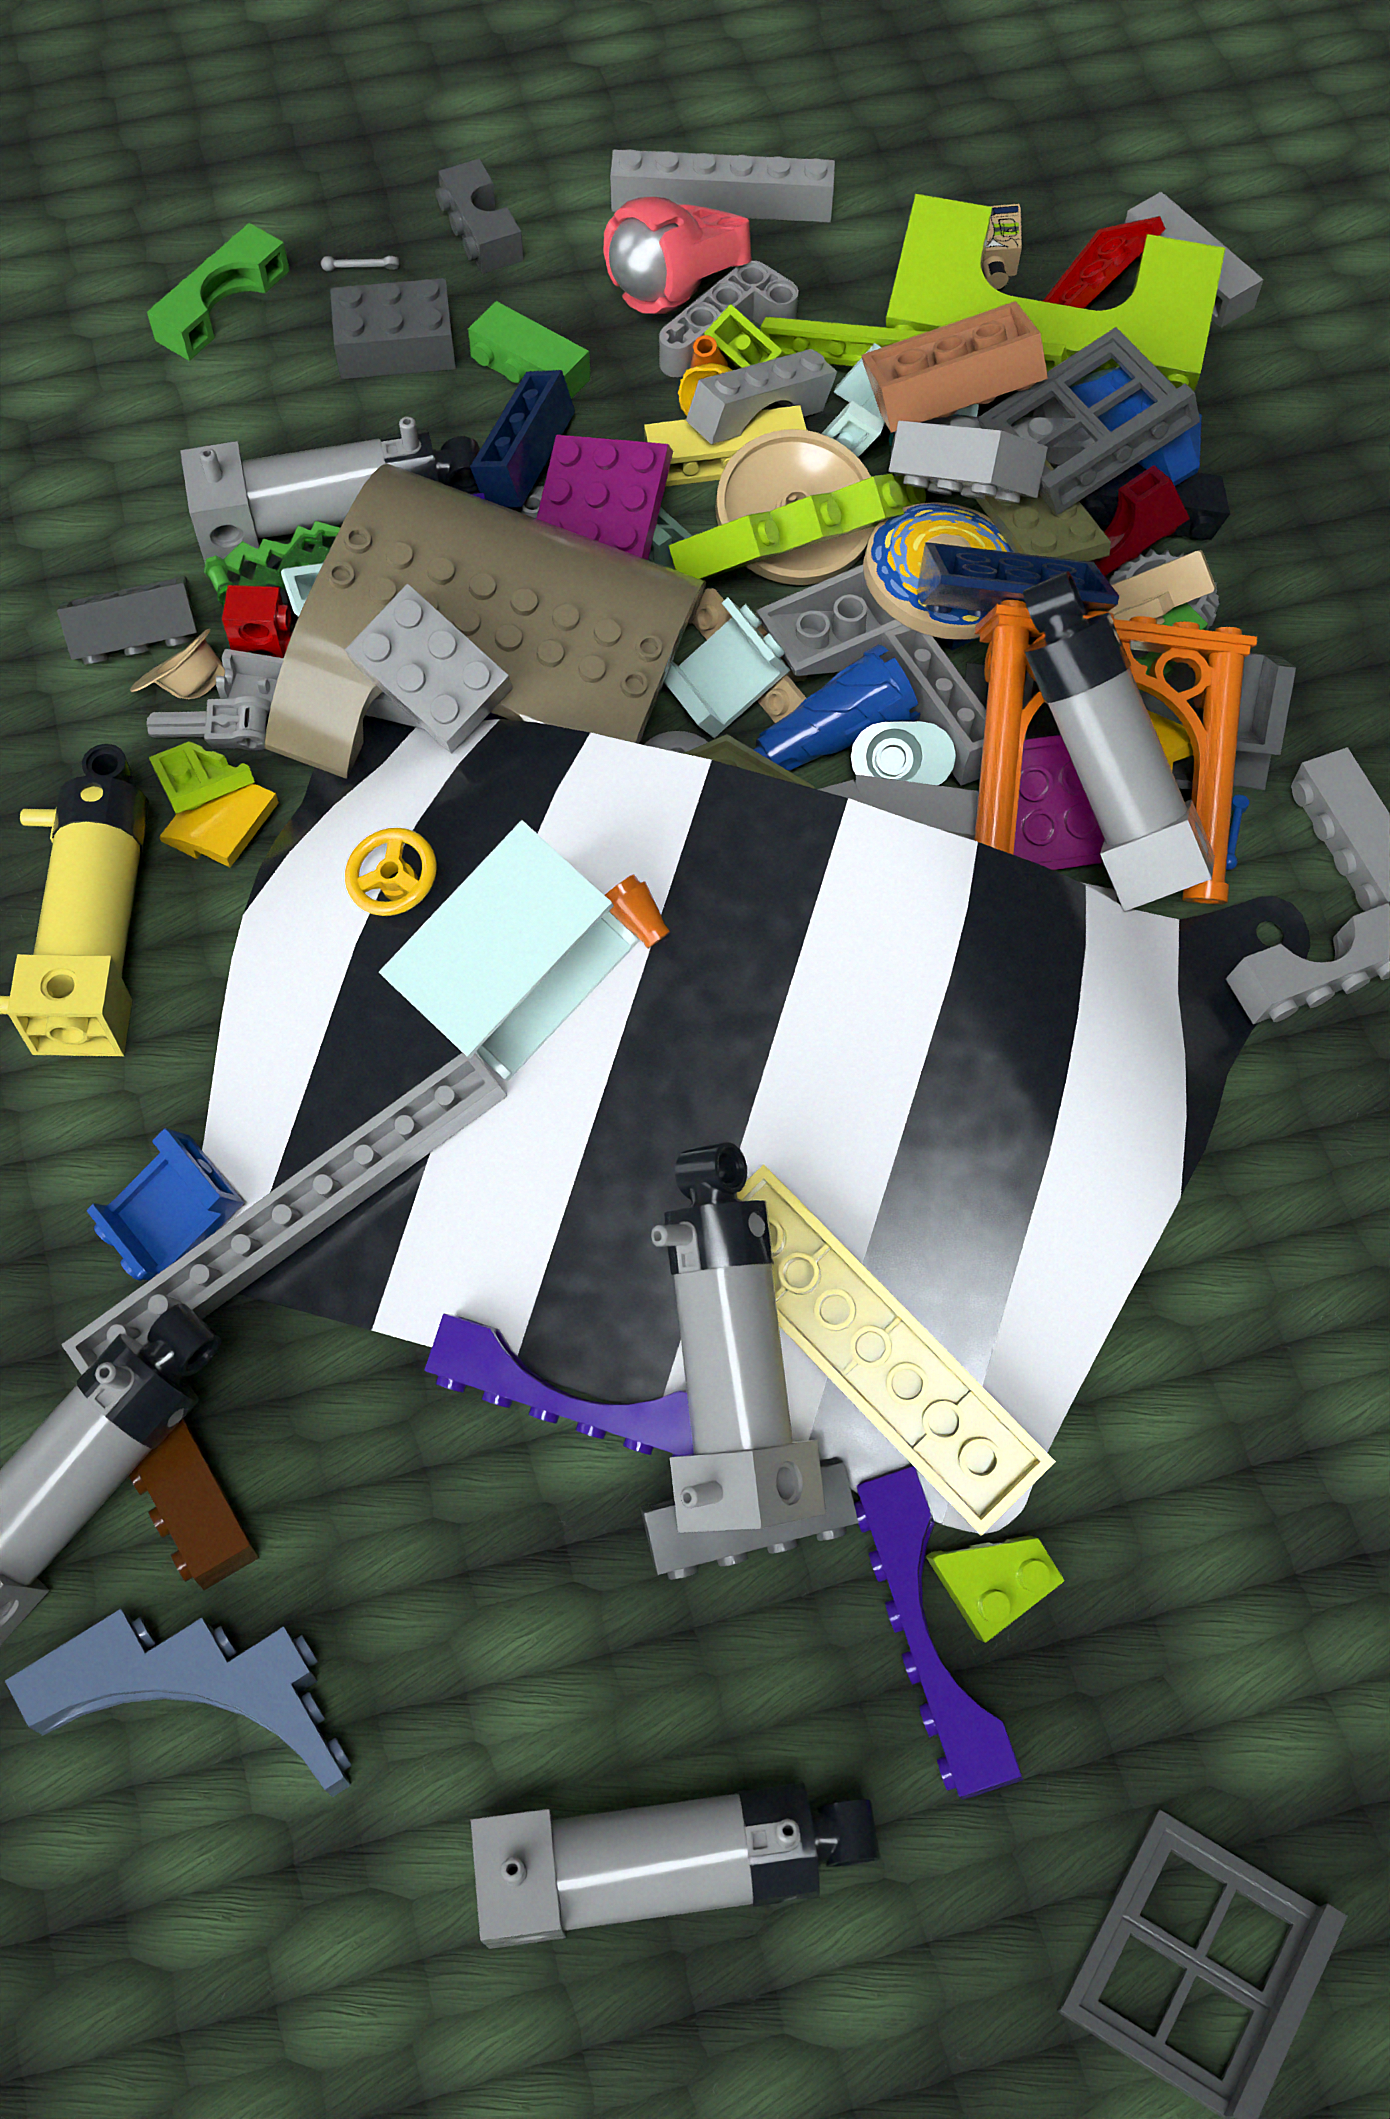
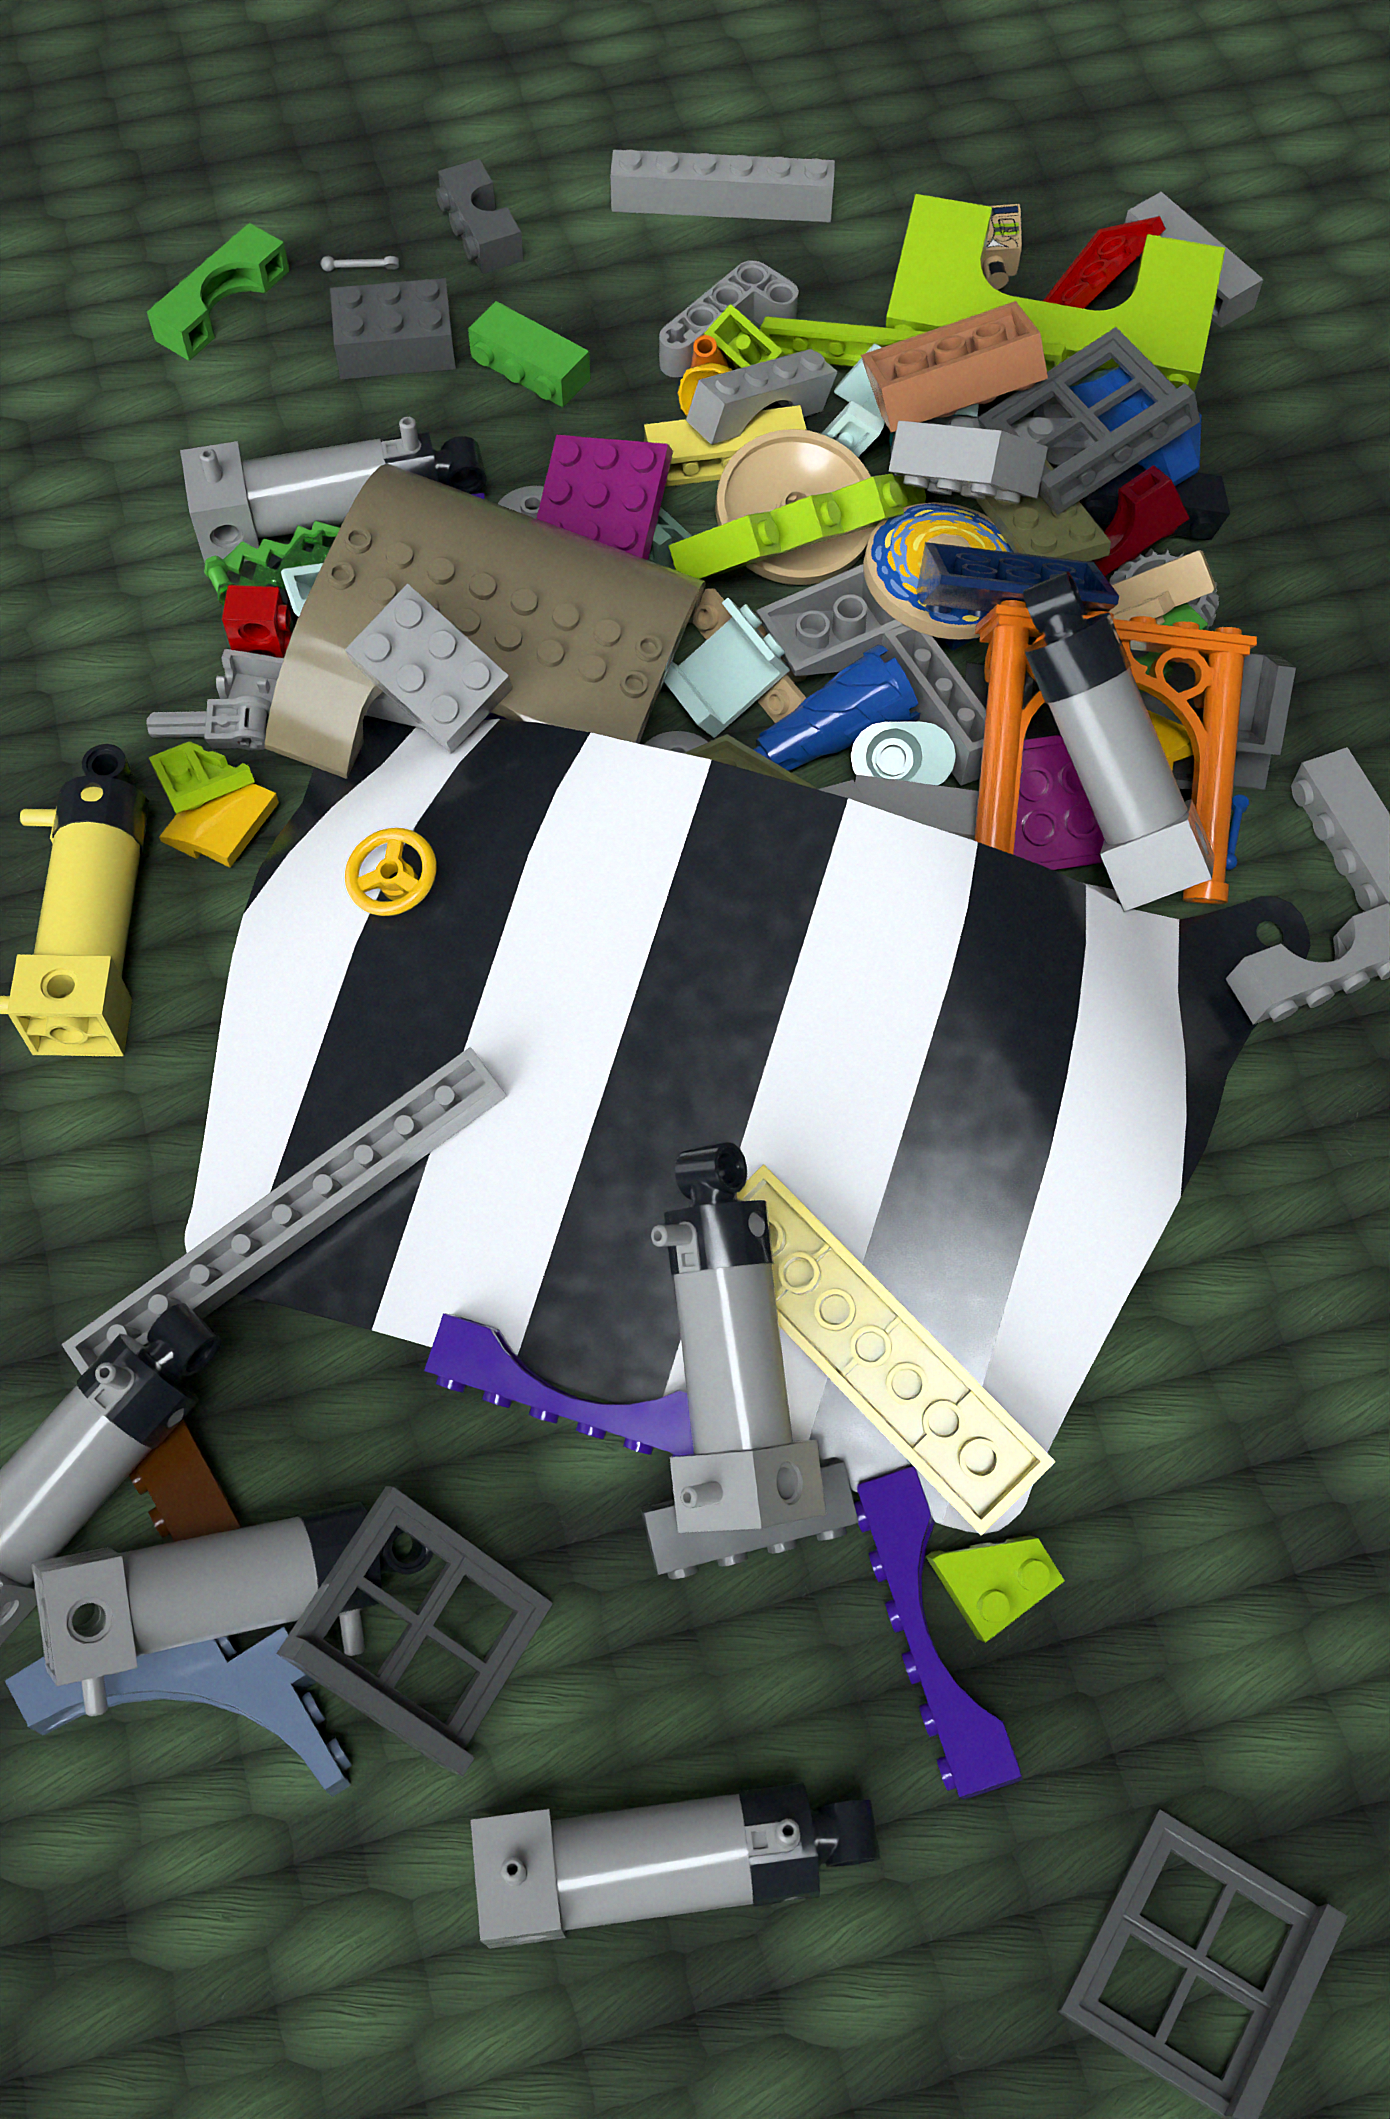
(128, 620): dark grey slope -> none
(166, 1207): blue panel -> none
(186, 673): tan piece -> none
(198, 1592): none -> light grey piece
(376, 1694): none -> dark grey window
(510, 952): light aqua container -> none
(523, 438): dark blue brick -> none
(637, 910): orange cone -> none
(666, 249): coral piece -> none

